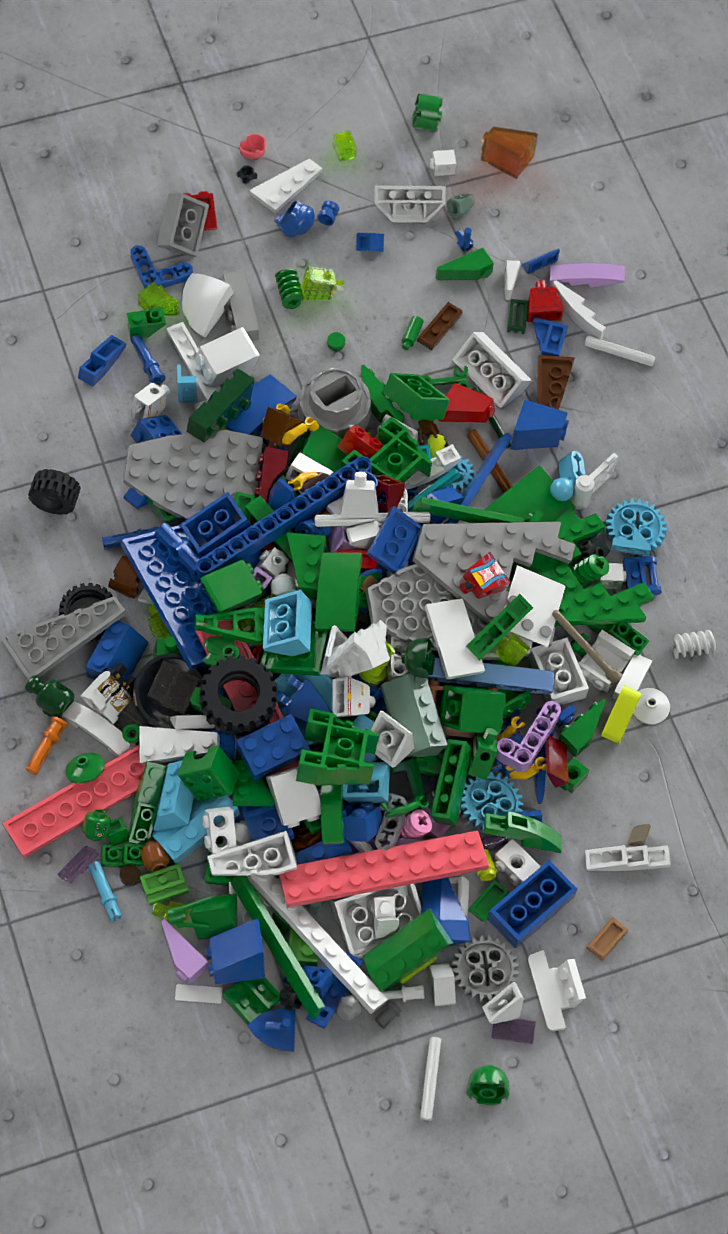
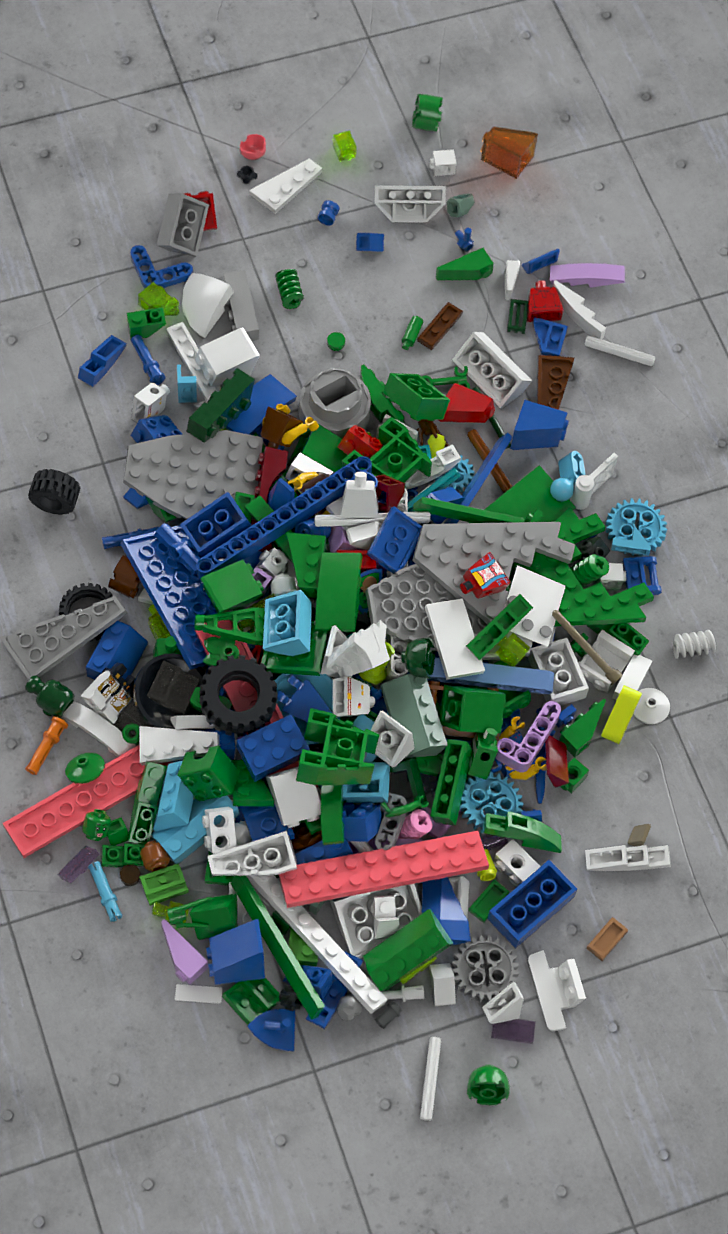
(296, 220): blue helmet -> none
(320, 284): clear neon green torso -> none

